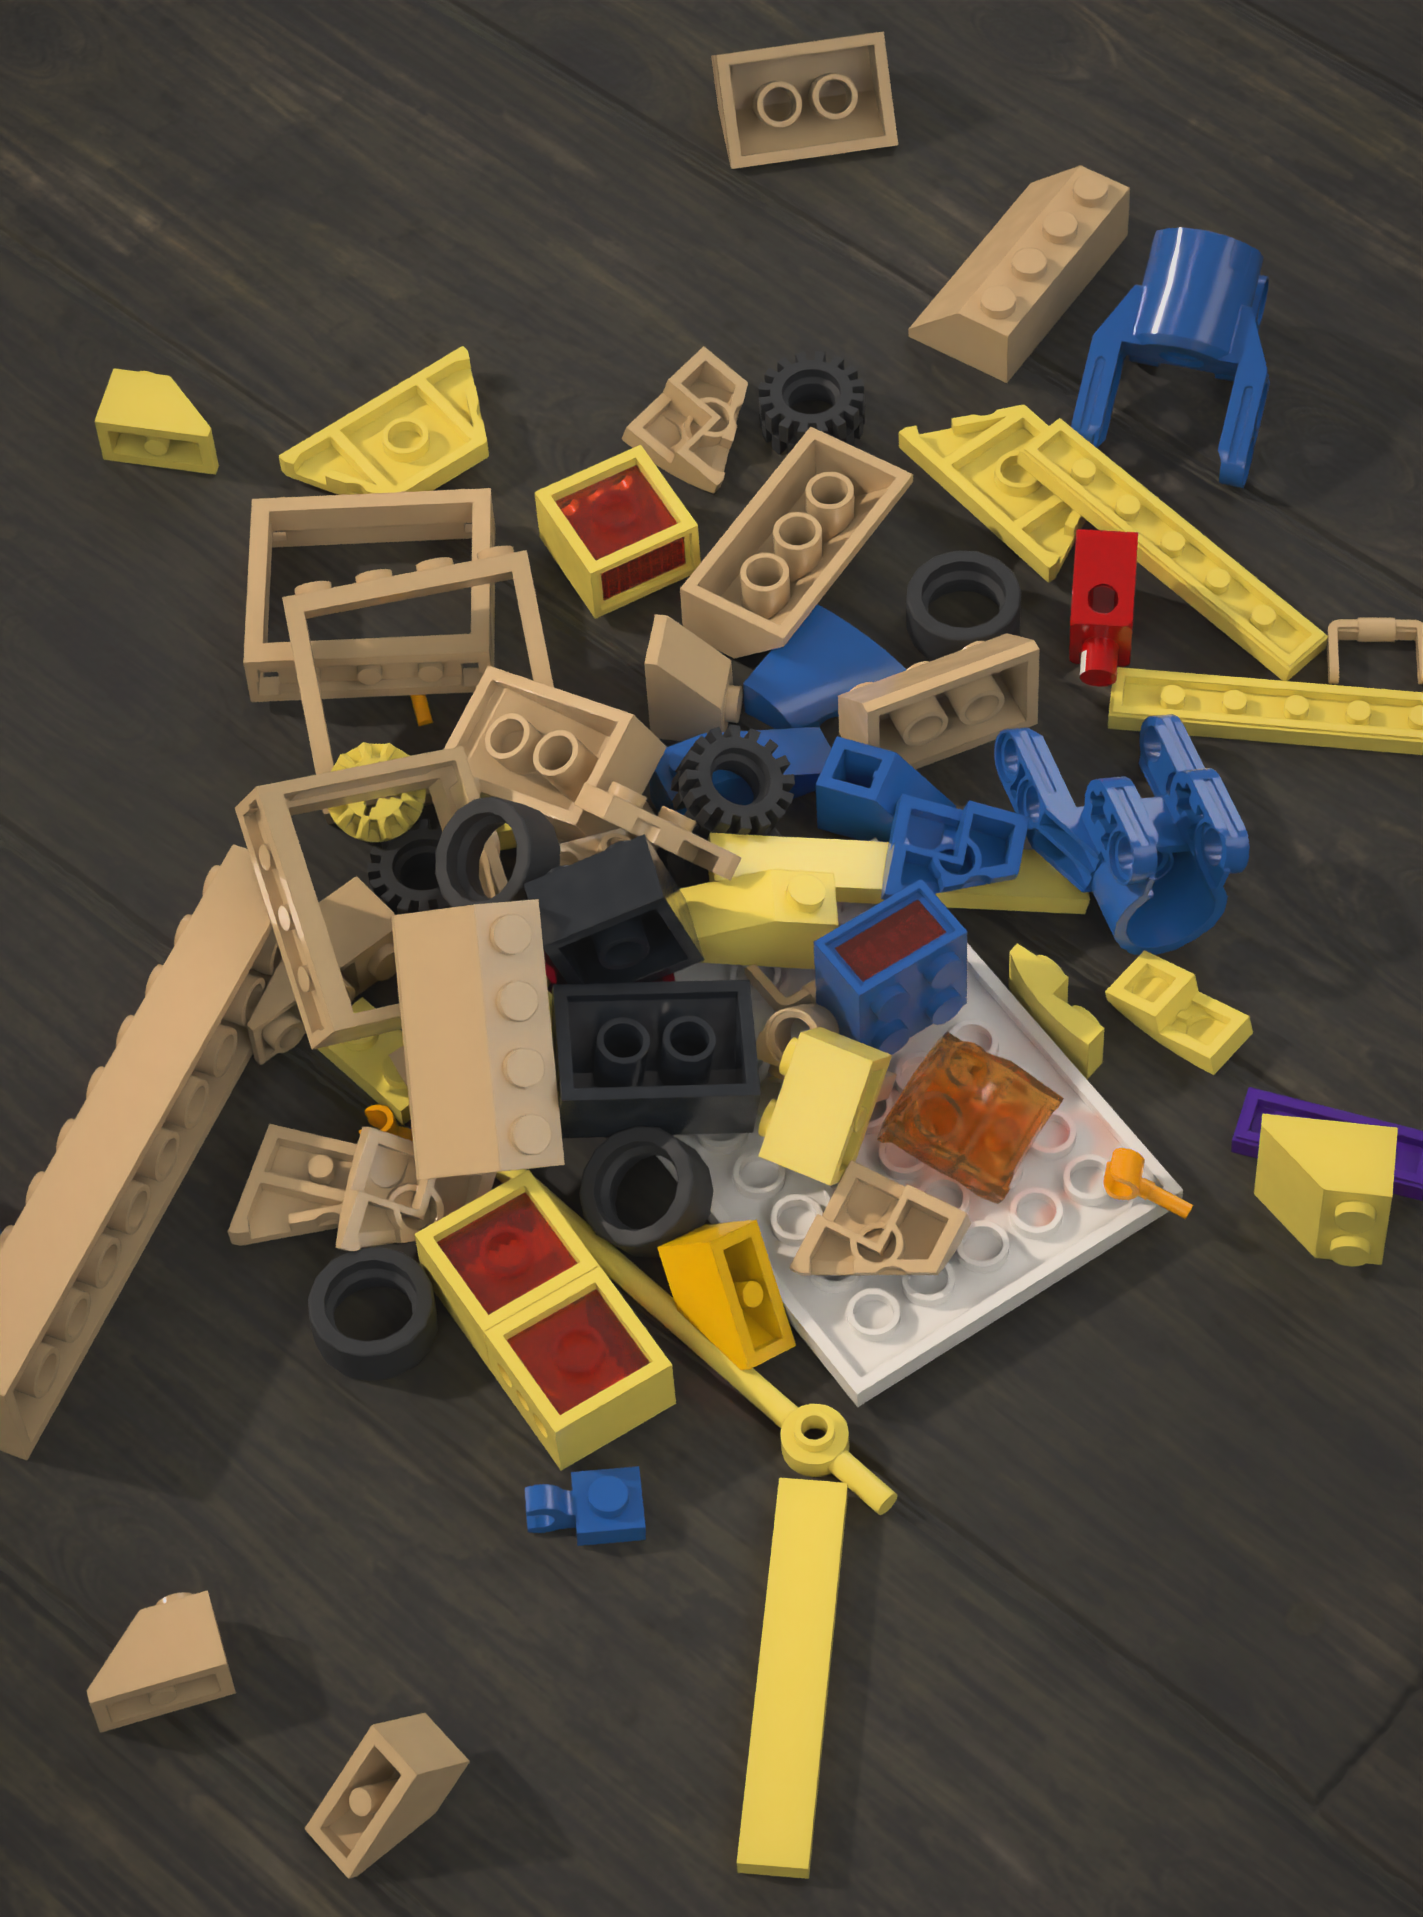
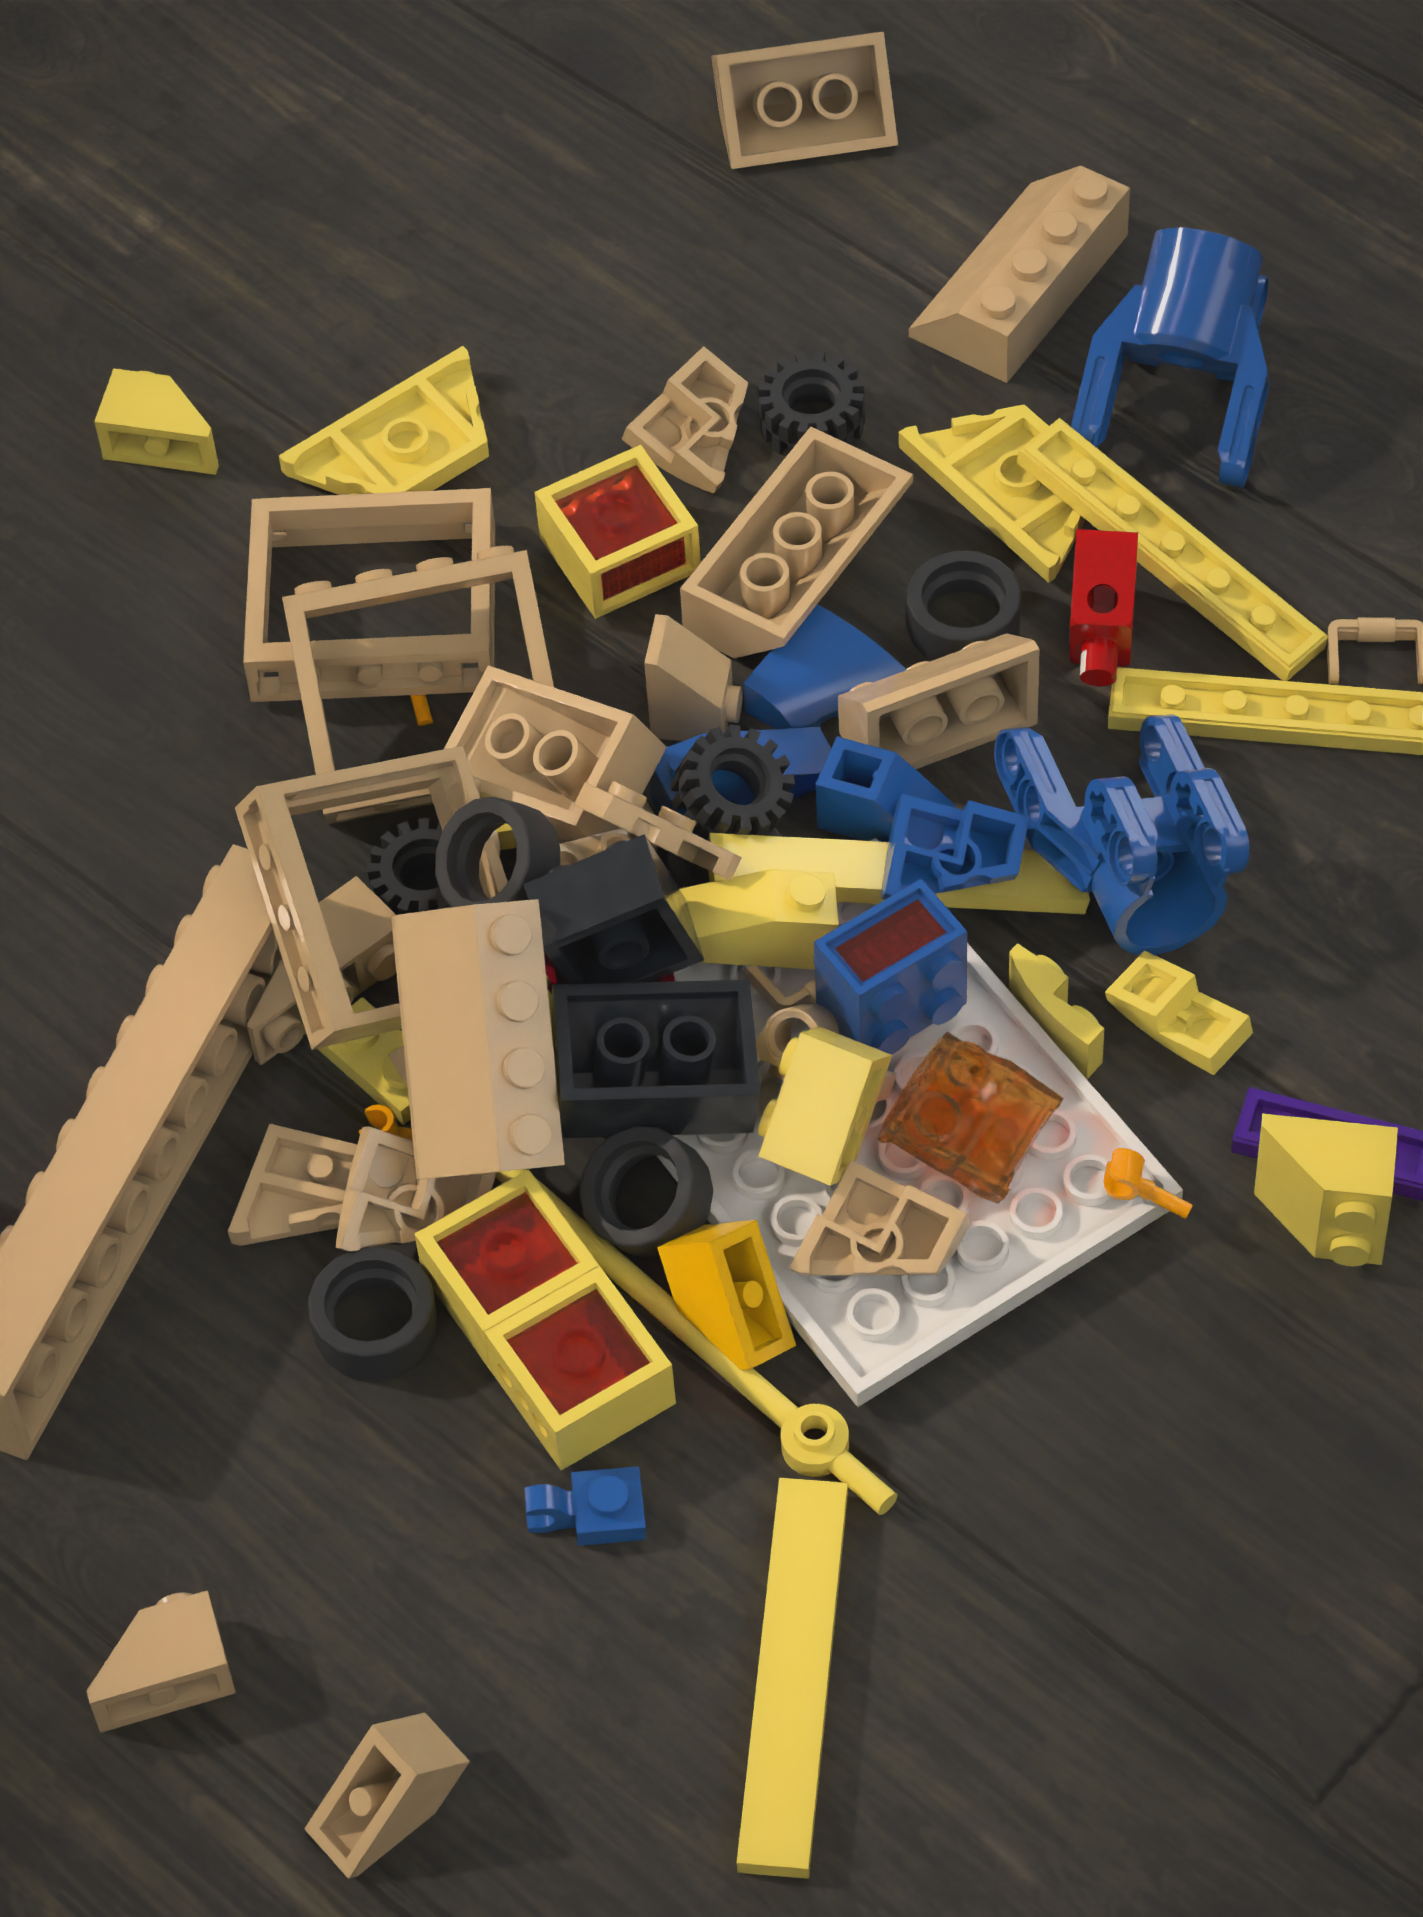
(390, 816): light yellow gear -> none

